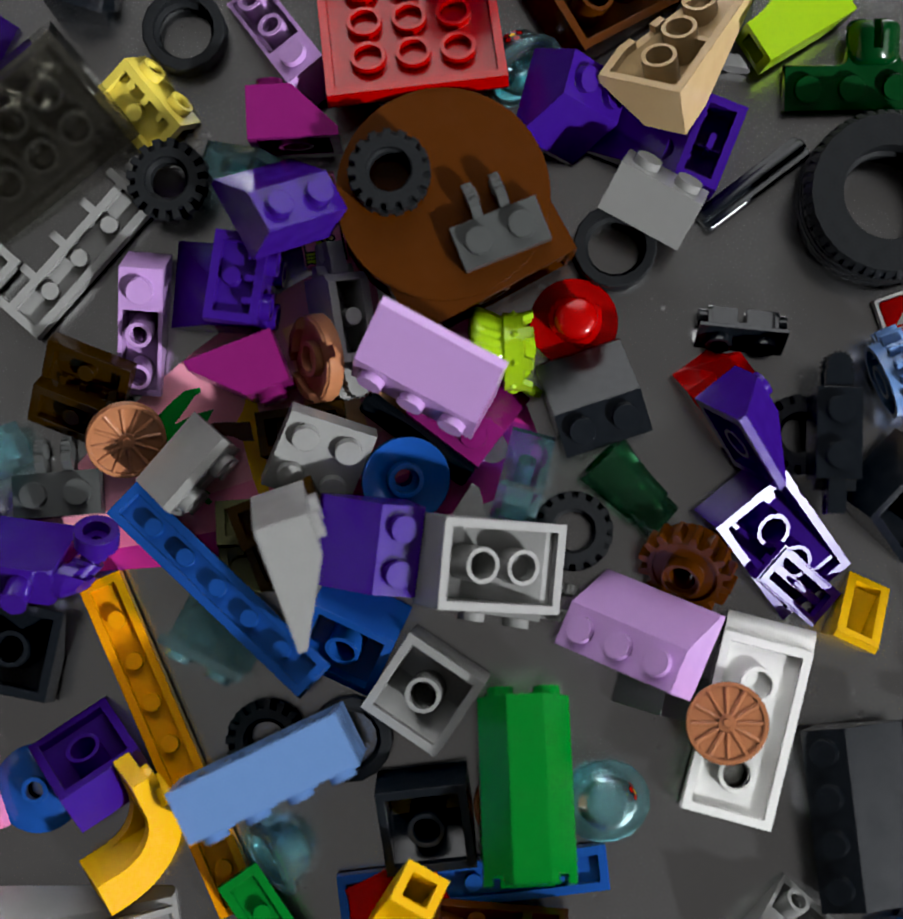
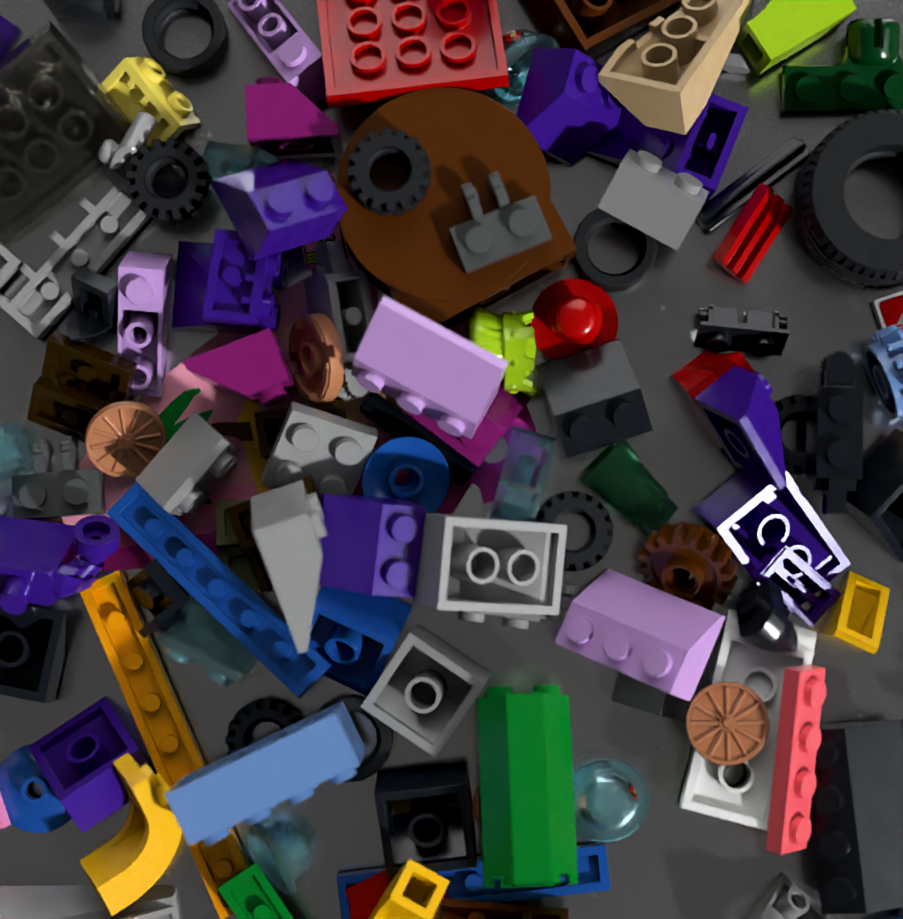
(94, 305): none -> black plate
(137, 135): none -> light grey arm
(160, 595): none -> black bracket
(756, 237): none -> red tile
(764, 619): none -> black plate
(795, 759): none -> coral plate

